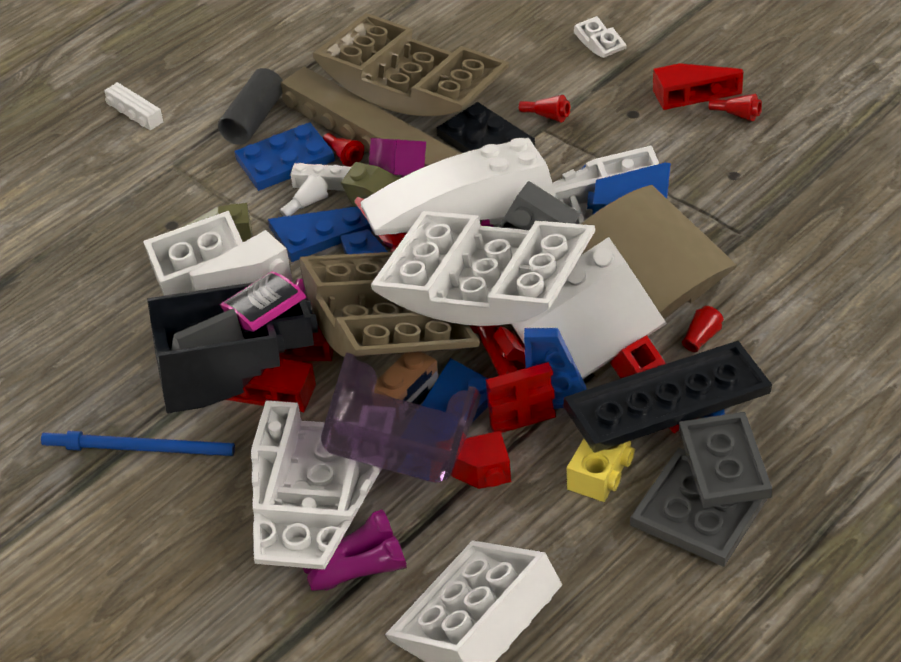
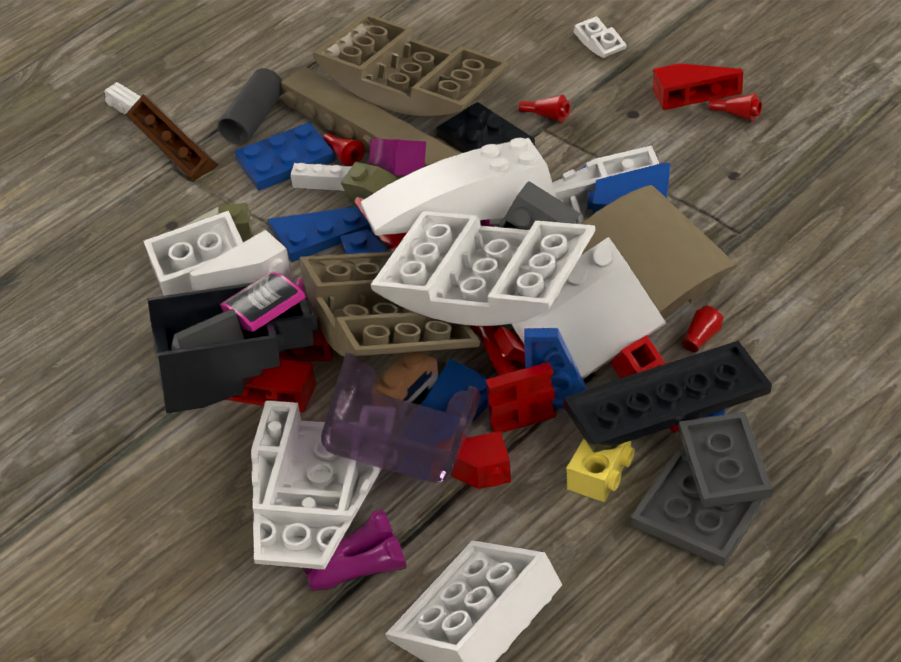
(76, 441): blue bar -> none
(170, 138): none -> reddish brown slope
(311, 191): white cone -> none

